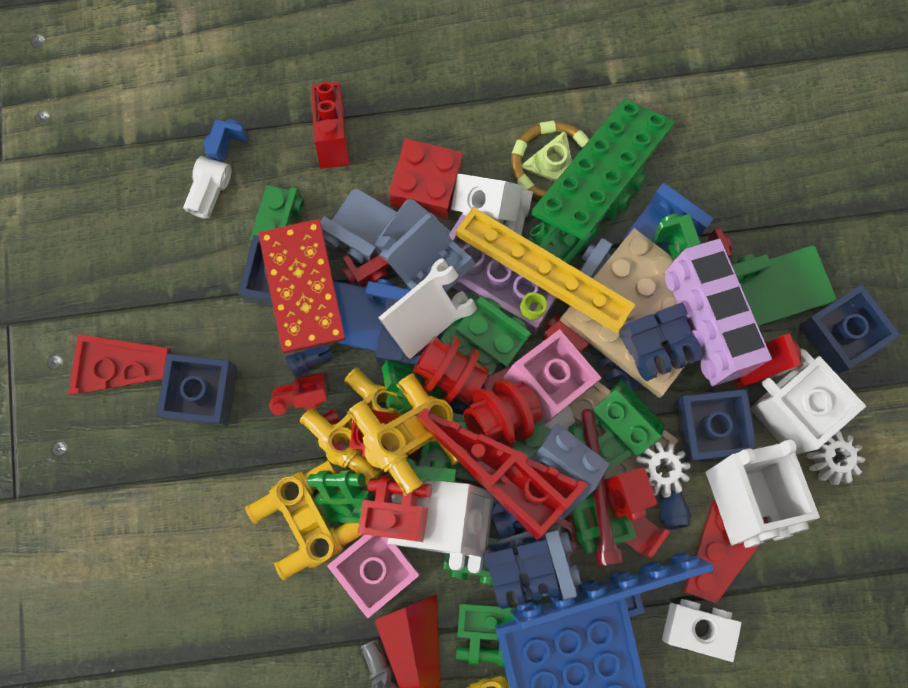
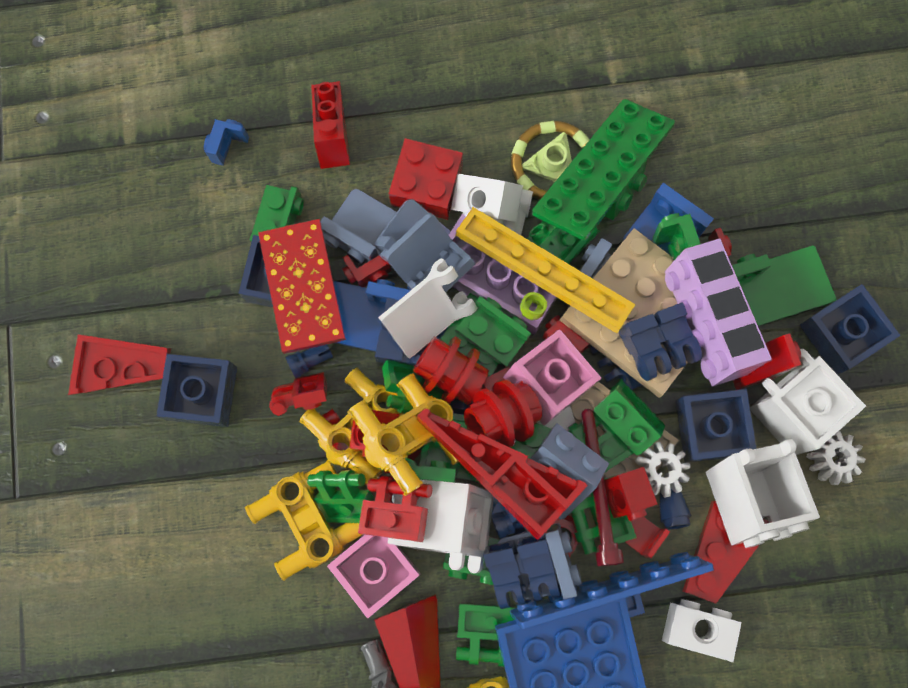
(209, 178): white piece -> none

